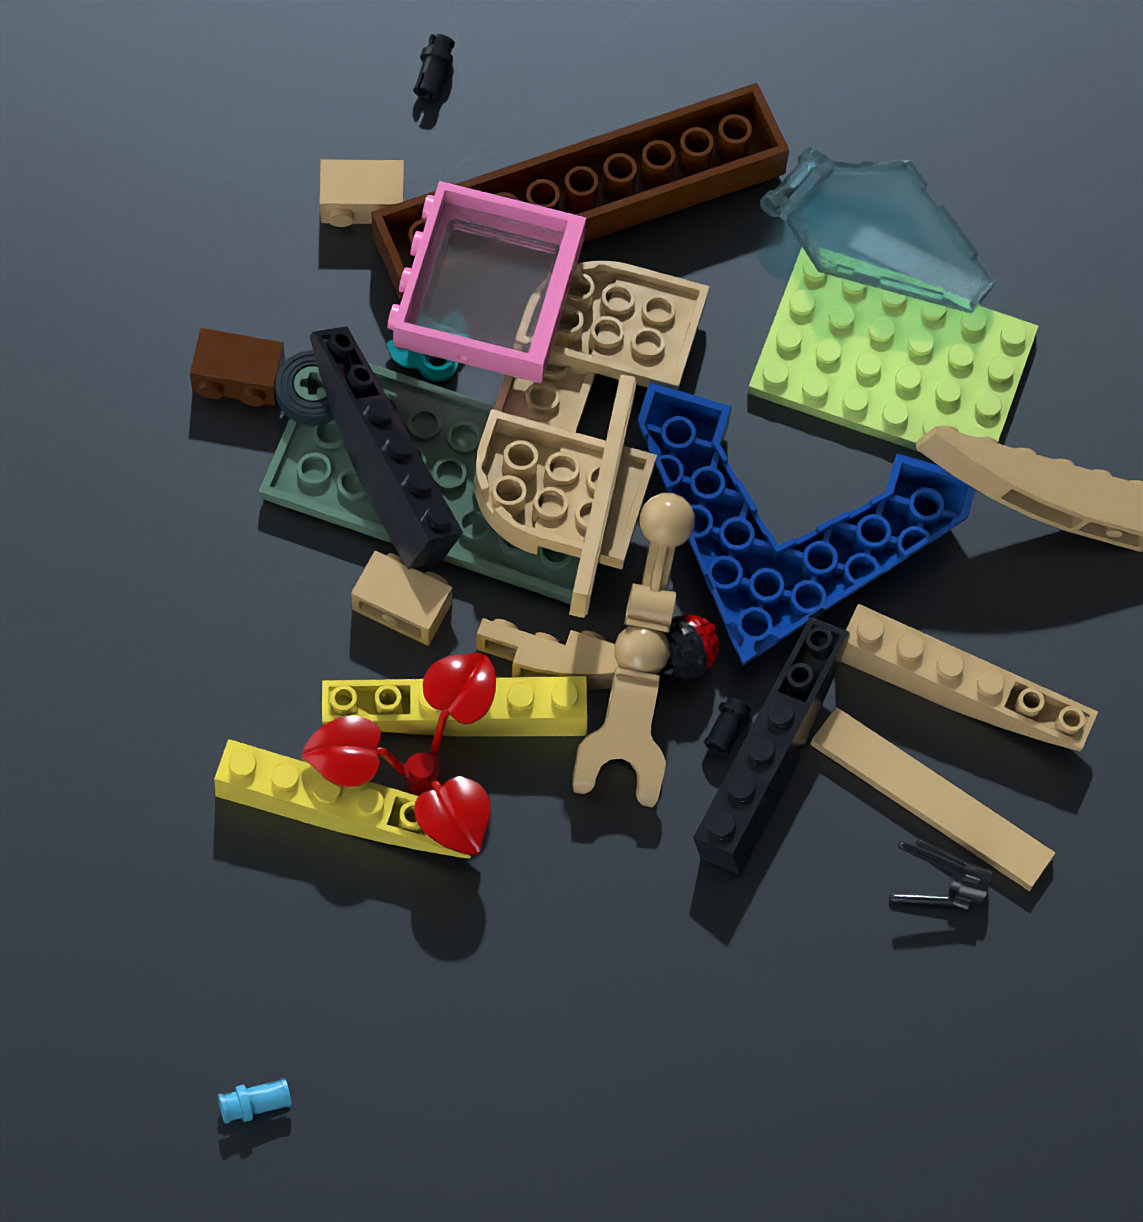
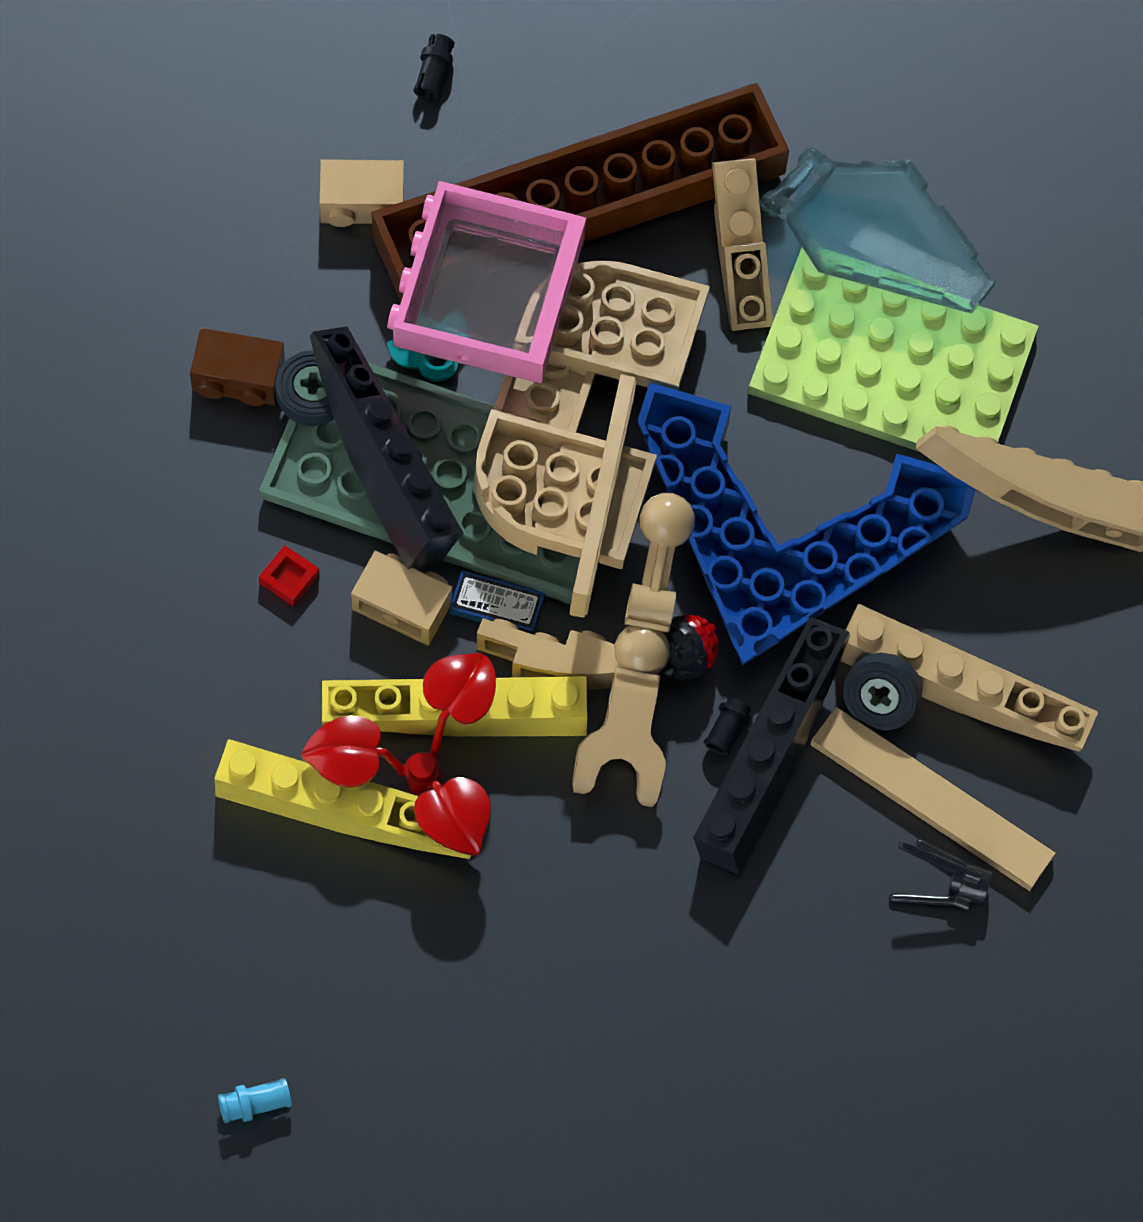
(289, 575): none -> red tile
(493, 599): none -> tile
(741, 244): none -> tan slope
(873, 673): none -> black bush

